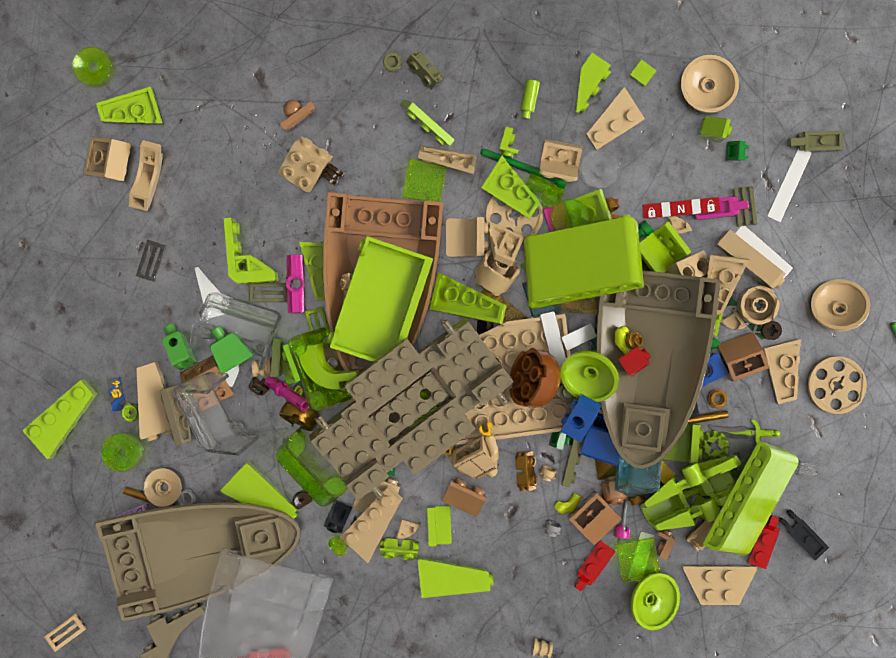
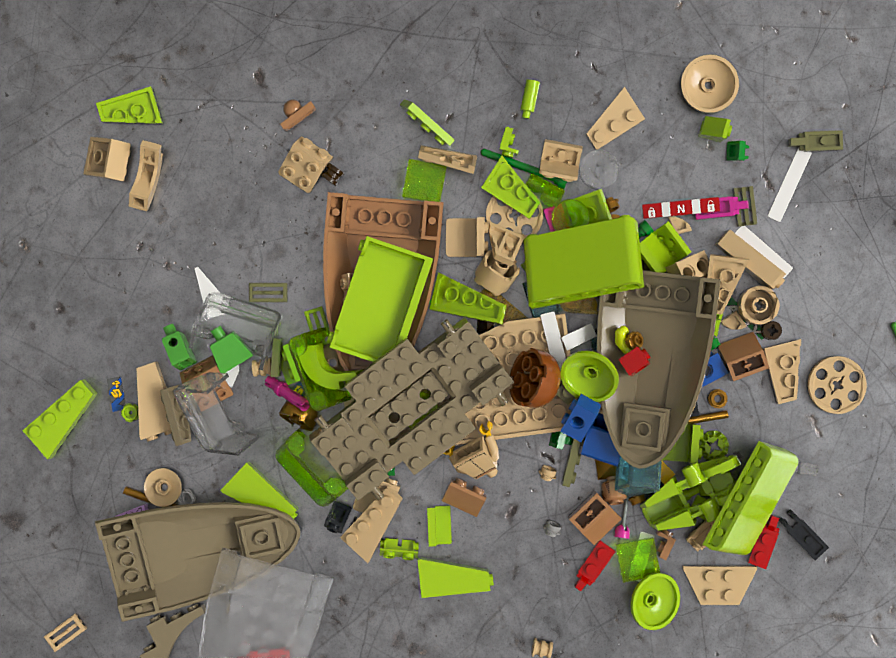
(83, 62): clear neon green dish -> none
(111, 453): clear neon green brick -> none
(149, 266): clear smoke tile -> none
(255, 269): lime bracket -> none
(258, 386): dark brown piece -> none
(295, 270): dark pink piece -> none
(301, 499): dark brown piece -> none
(313, 260): lime wing -> none
(338, 546): clear neon green piece -> none
(392, 61): olive tile -> none
(406, 529): tan tile -> none
(429, 76): olive hinge -> none
(527, 479): pearl gold hinge -> none
(569, 506): neon yellow arm -> none
(590, 75): lime slope -> none
(643, 73): lime tile -> none
(744, 432): piece -> none
(842, 296): tan dish -> none

